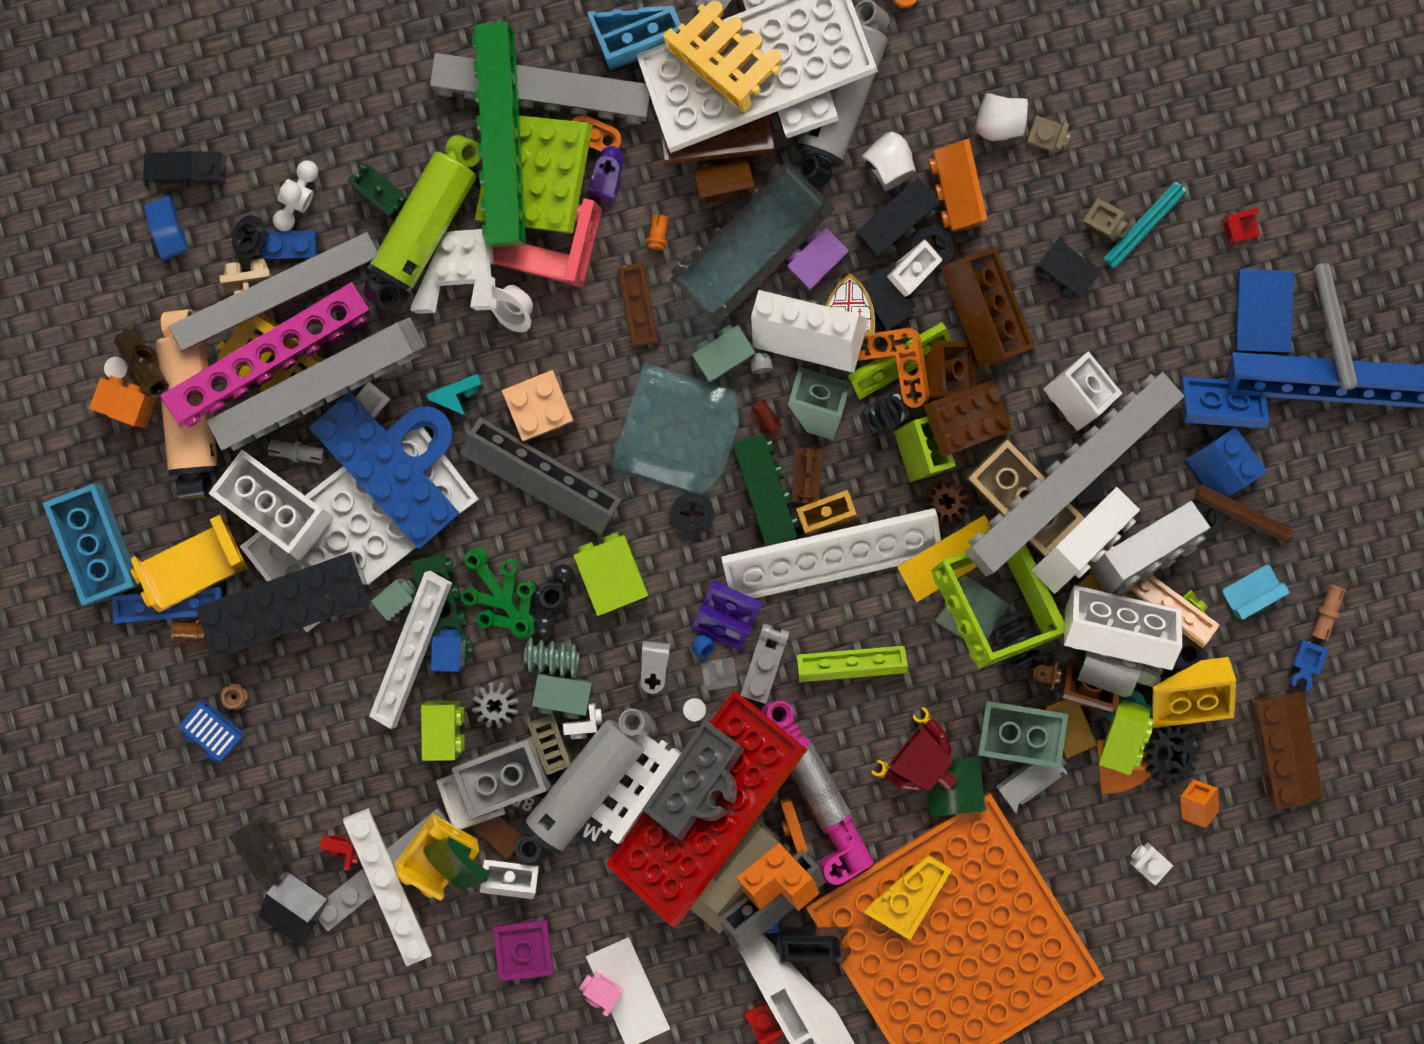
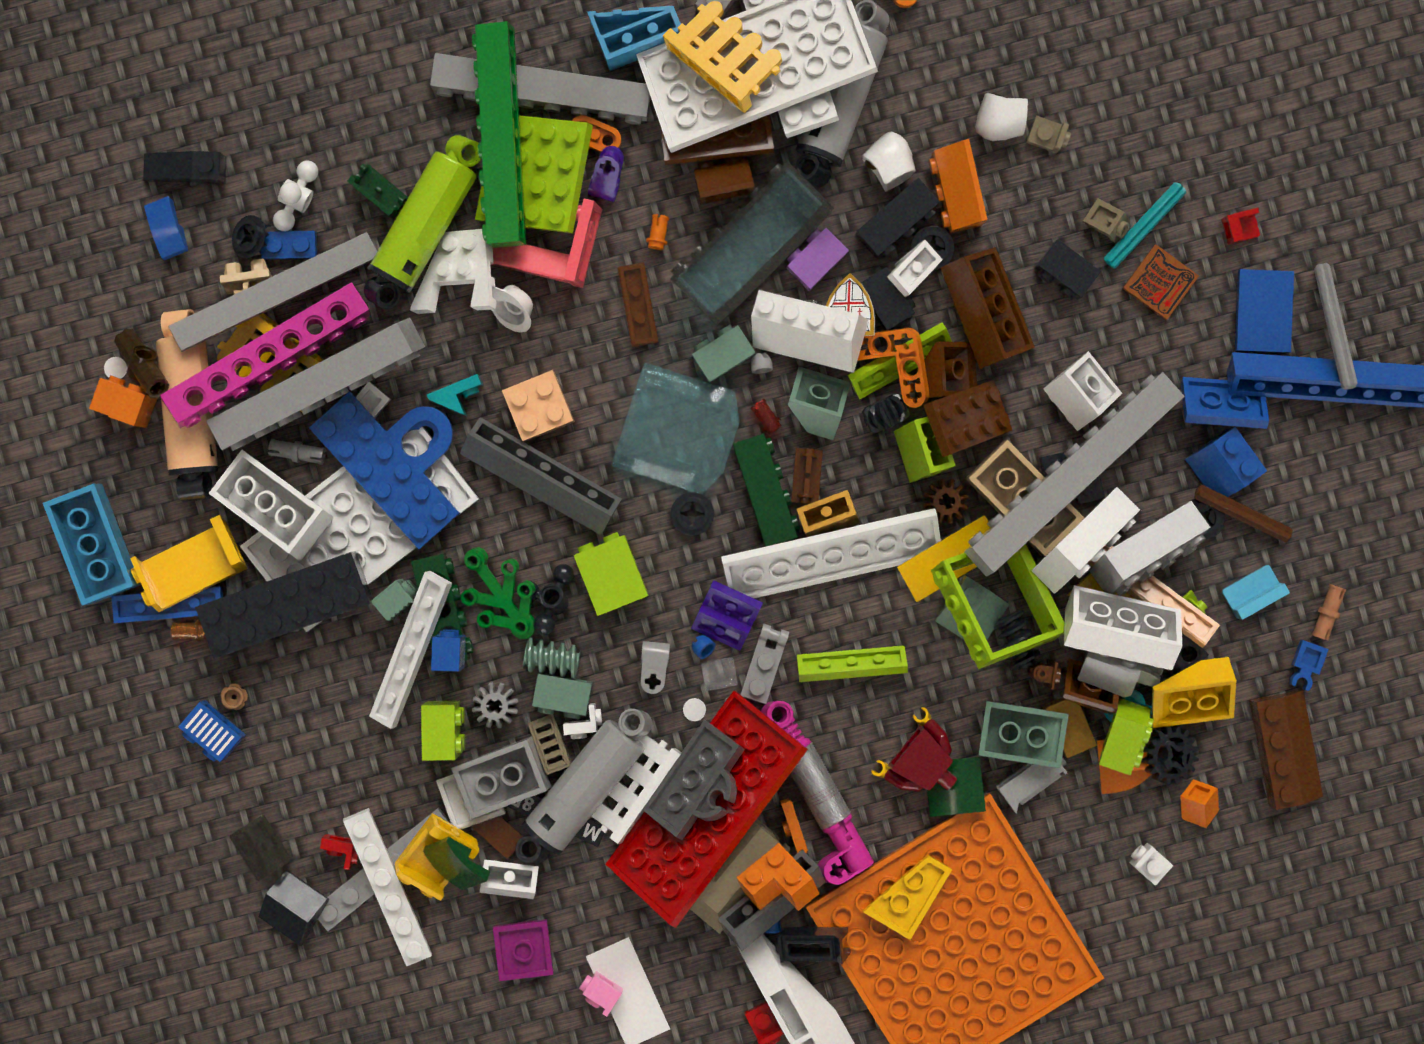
(1160, 282): none -> dark orange tile

